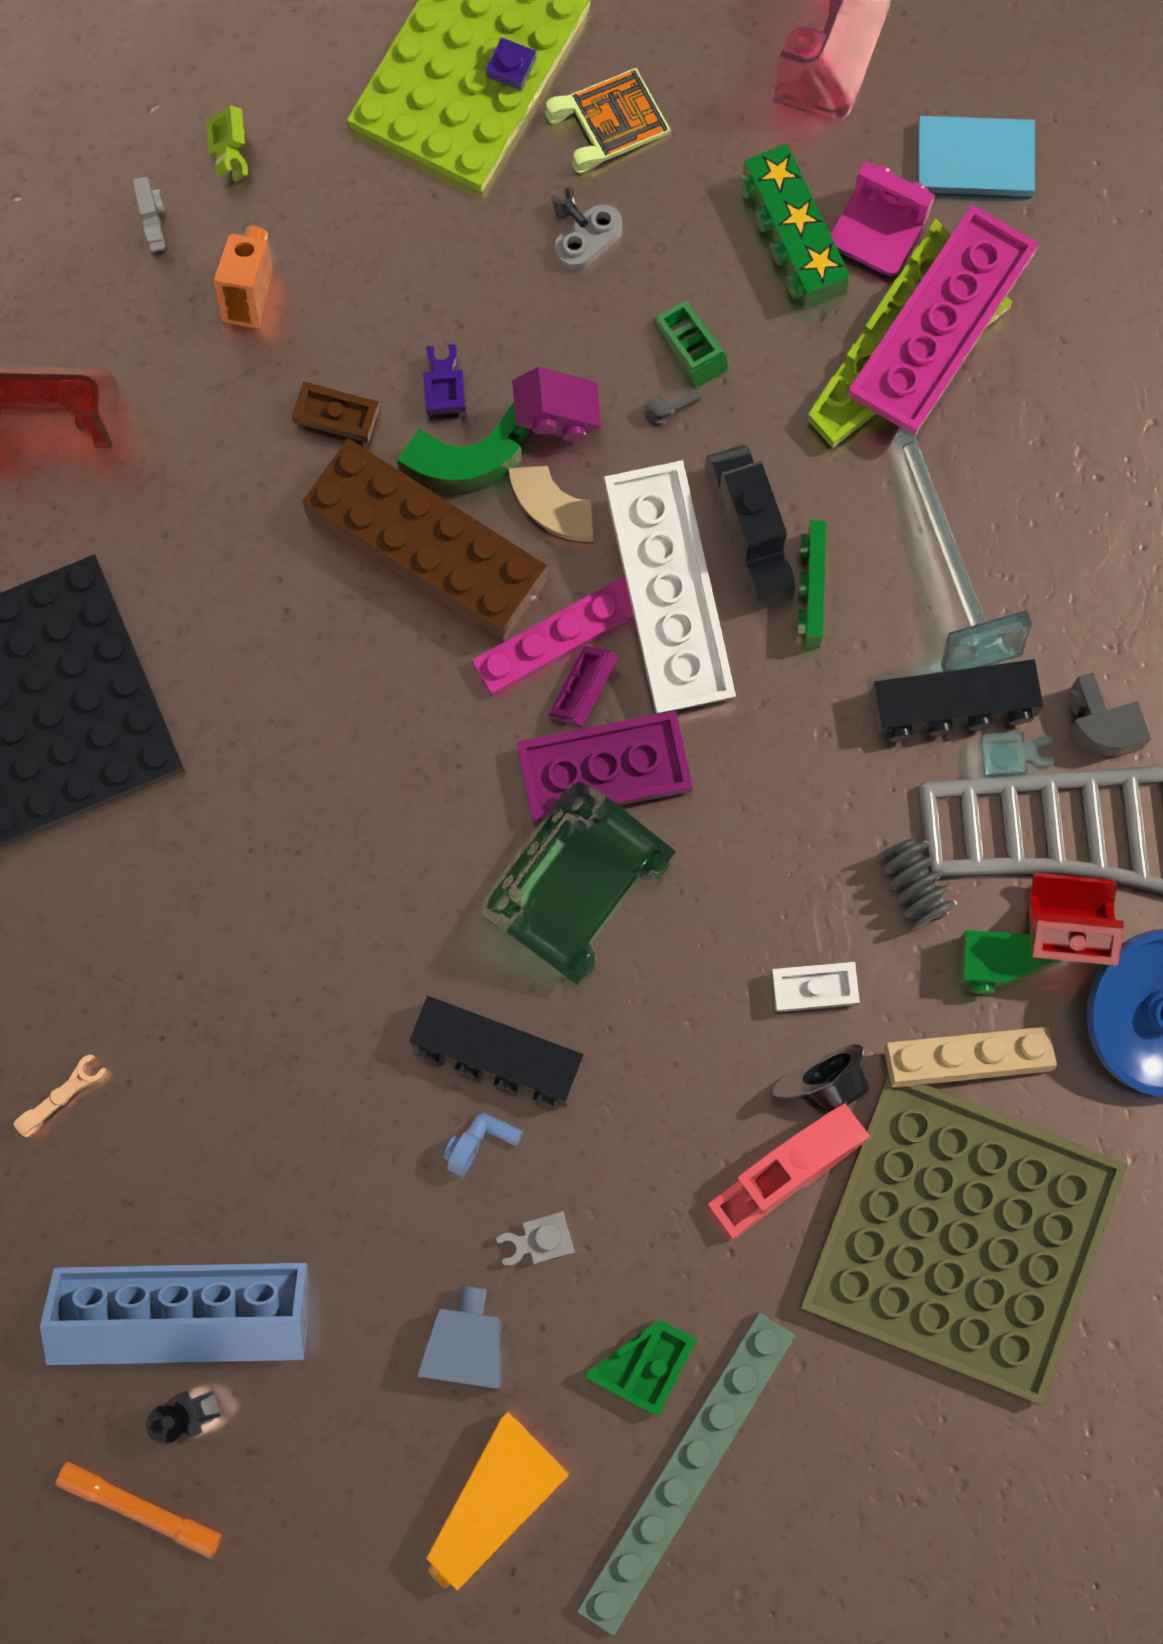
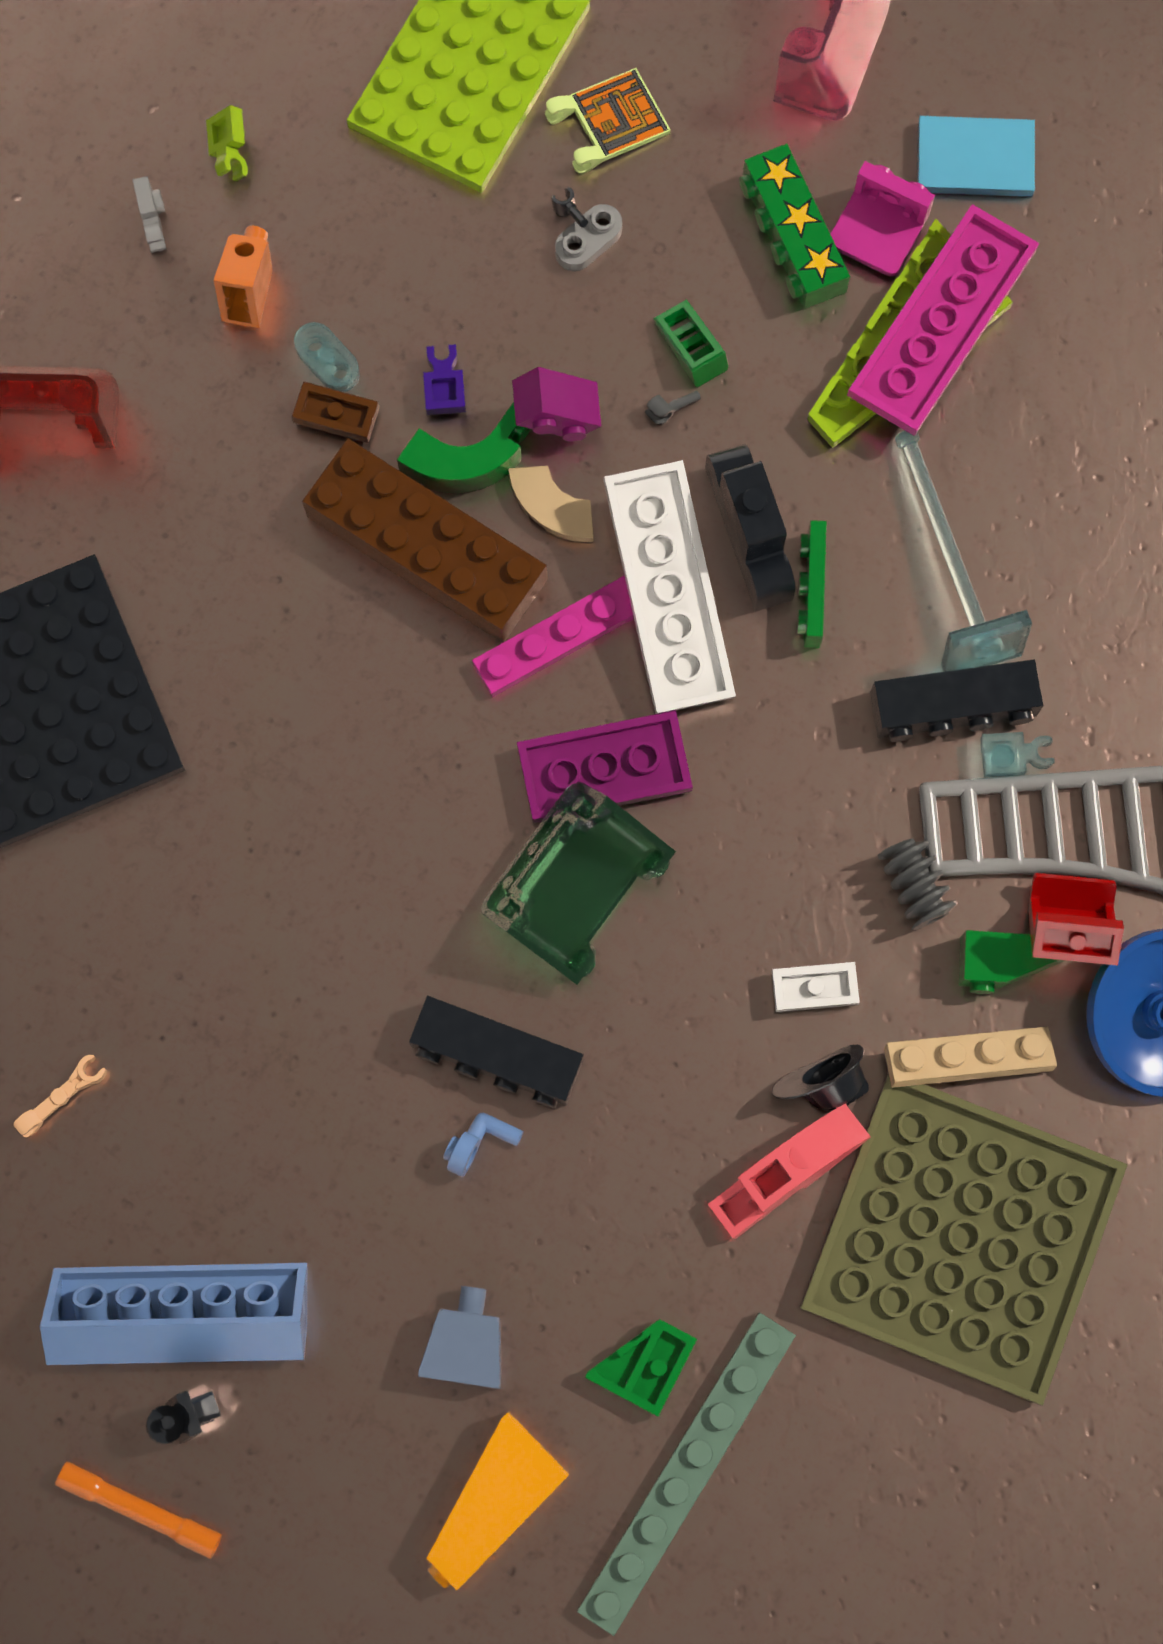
(329, 358): none -> clear light blue plate
(511, 64): dark purple plate -> none
(544, 1239): light grey plate -> none
(583, 686): magenta plate -> none
(1103, 730): dark grey brick -> none

